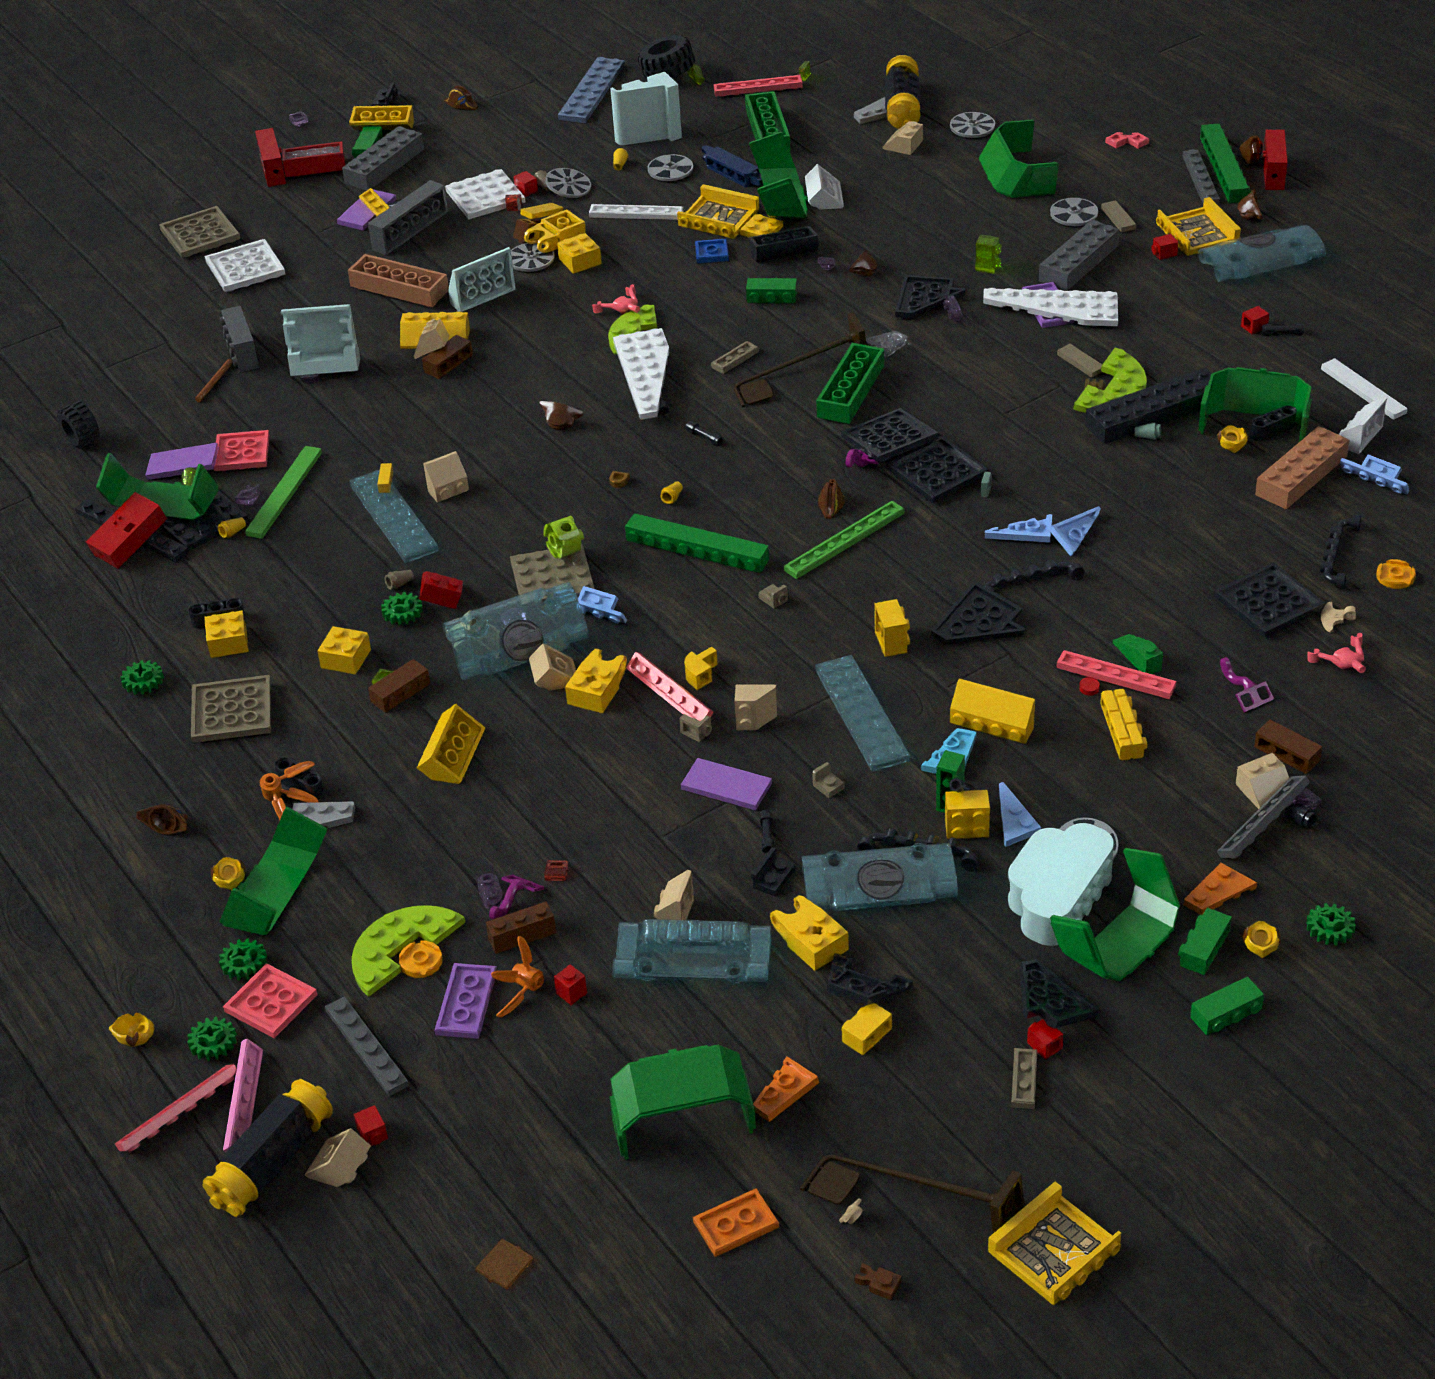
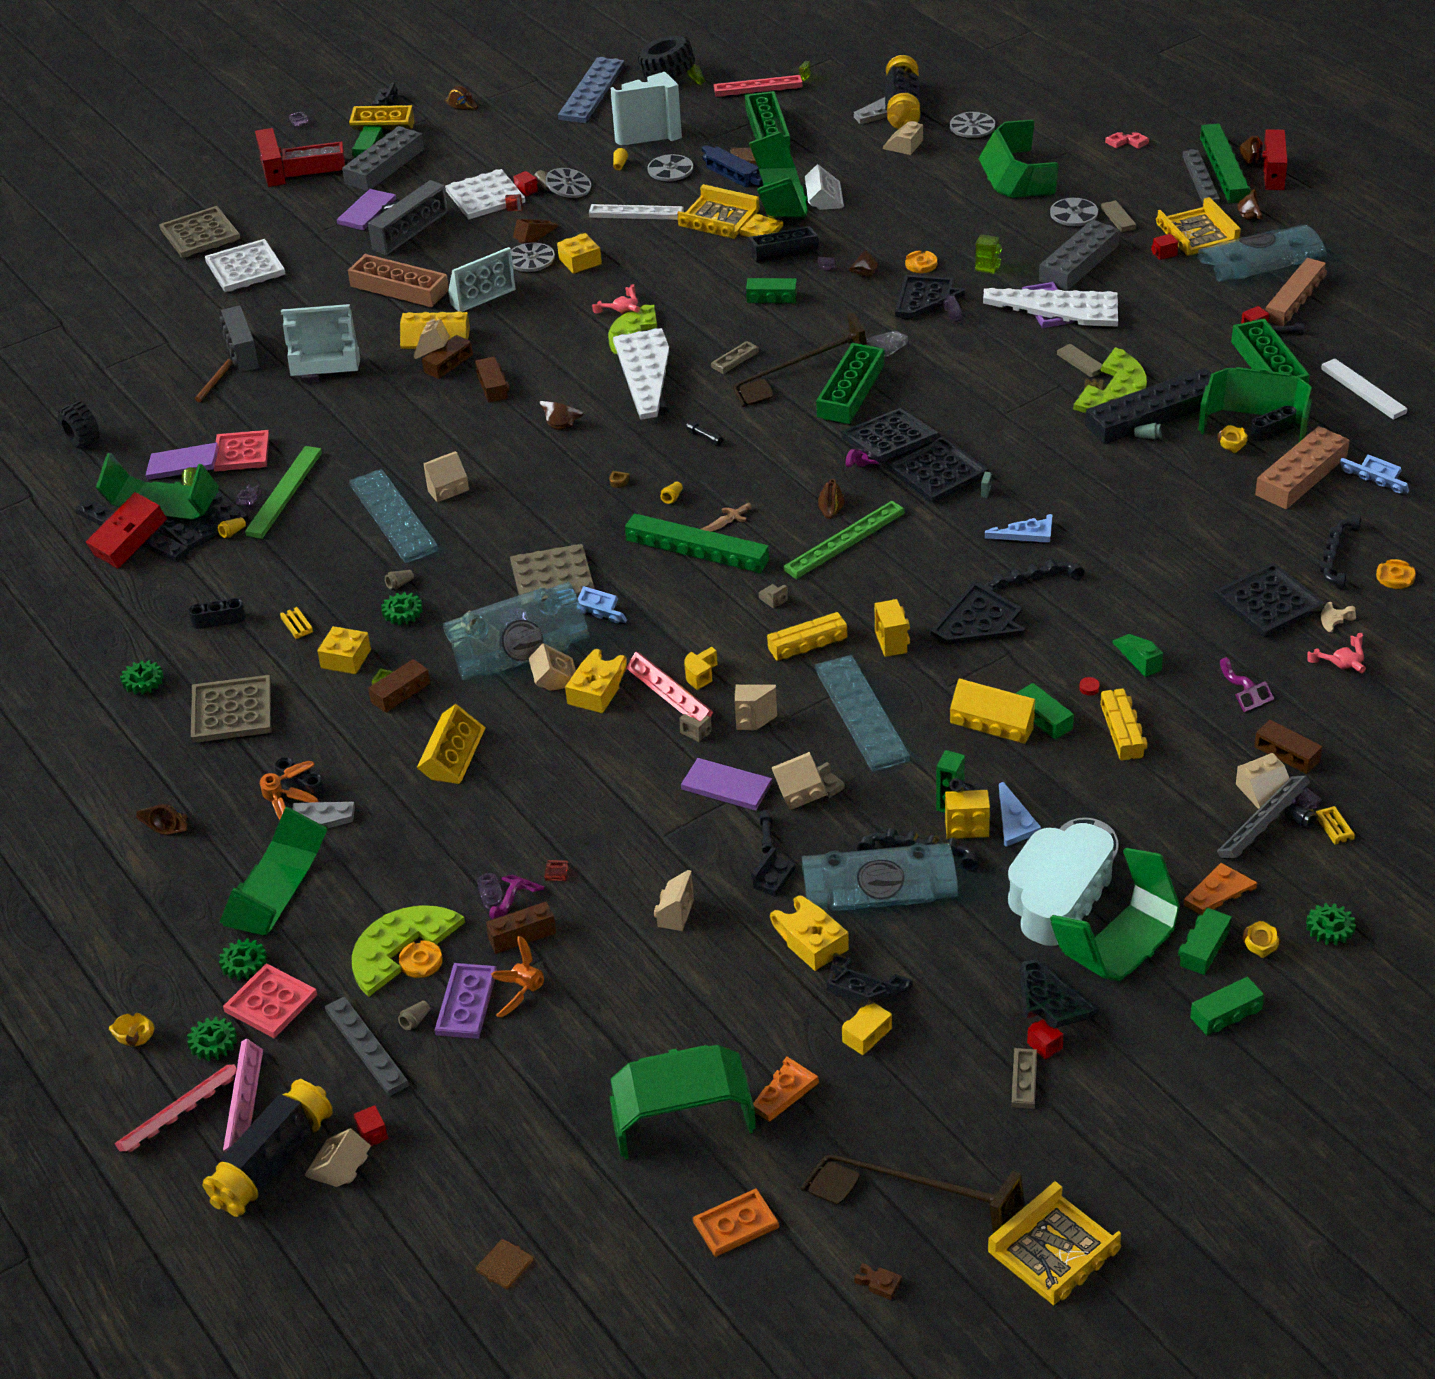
(226, 634): yellow brick -> none
(228, 873): yellow hair -> none
(285, 618): none -> yellow tile
(373, 202): yellow tile -> none
(385, 478): yellow piece -> none
(413, 1015): none -> dark tan cone
(440, 589): red slope -> none
(492, 379): none -> reddish brown brick
(541, 210): yellow tile -> none
(554, 230): yellow brick -> none
(563, 537): lime brick -> none
(570, 984): red brick -> none
(693, 950): clear light blue panel -> none
(711, 250): blue tile -> none
(732, 514): none -> medium nougat piece
(743, 153): none -> clear orange piece
(799, 781): none -> tan slope
(807, 636): none -> yellow brick
(852, 1212): tan plate -> none
(921, 262): none -> light orange tile
(960, 742): medium azure wing -> none
(1048, 713): none -> green brick
(1073, 530): light blue wing -> none
(1116, 674): coral plate -> none
(1265, 349): none -> green brick
(1295, 291): none -> nougat brick
(1331, 826): none -> yellow tile
(1365, 425): white slope -> none

